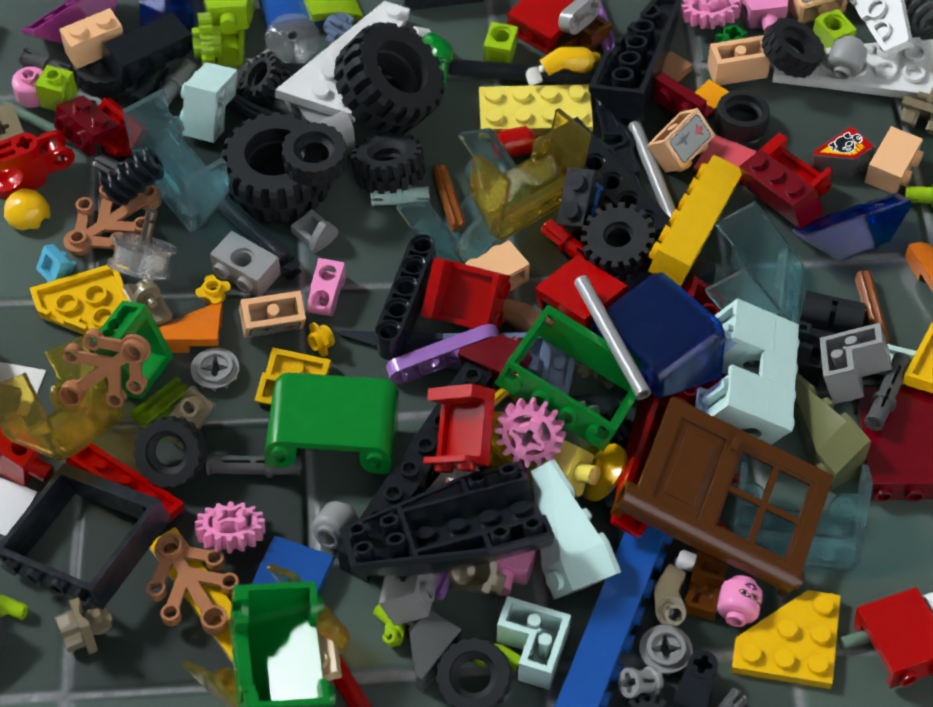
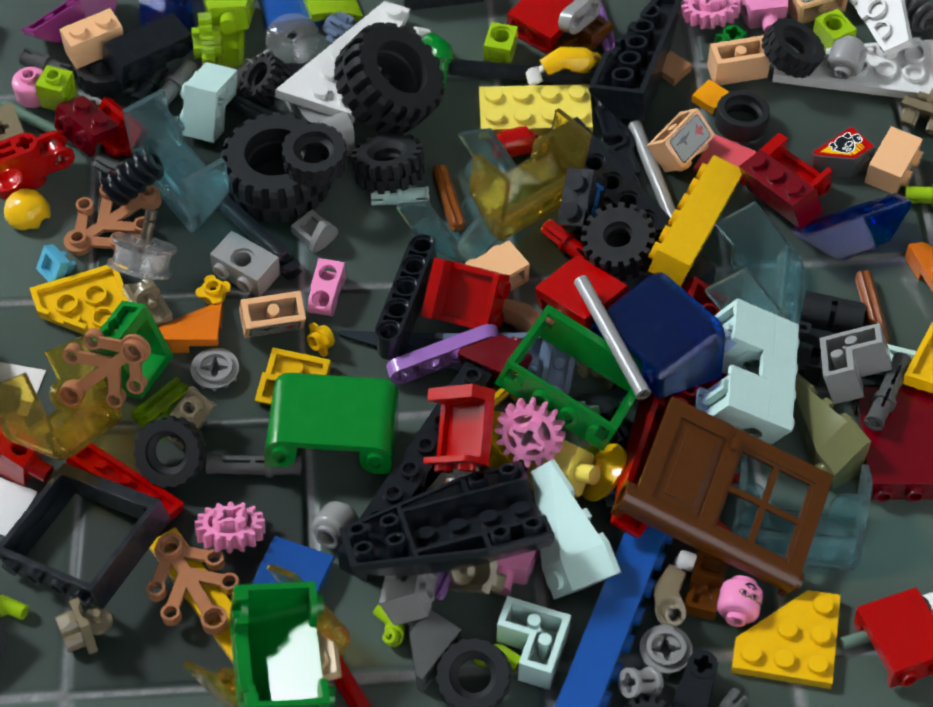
(677, 97): dark red bracket -> none

